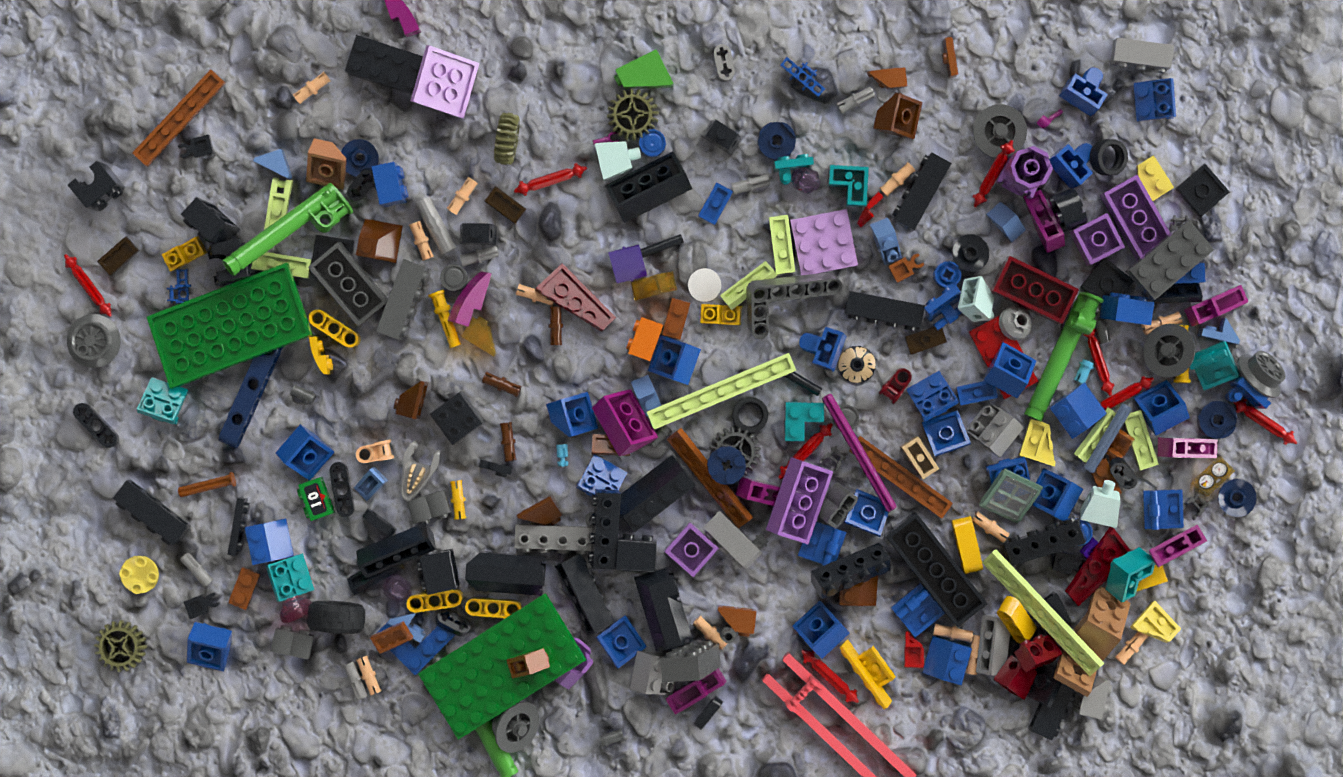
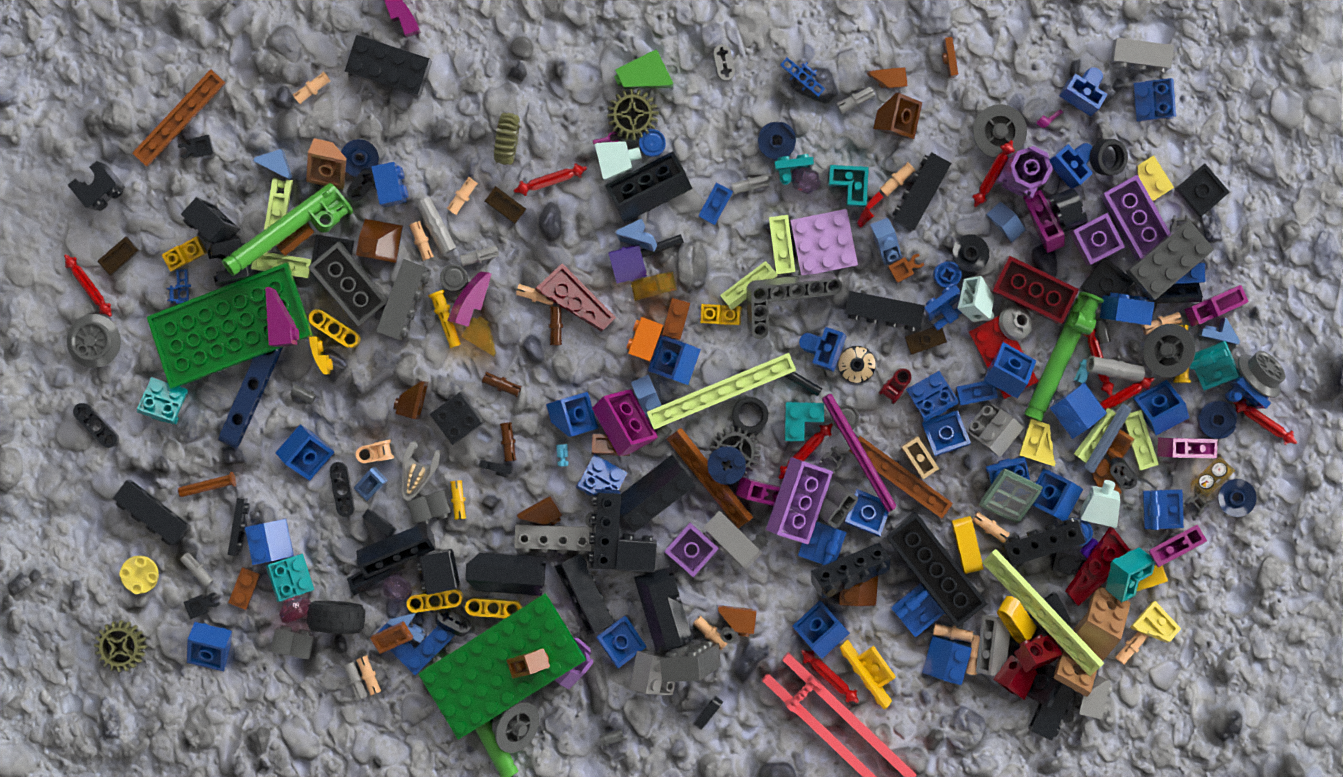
(281, 327): none -> magenta slope
(296, 238): none -> dark orange plate
(315, 498): brick -> none
(444, 81): lavender plate -> none
(477, 234): black torso -> none
(633, 235): none -> medium blue slope
(695, 691): magenta slope -> none
(704, 285): white sticker -> none
(722, 136): black torso -> none
(913, 652): red slope -> none
(1115, 369): none -> light grey axle

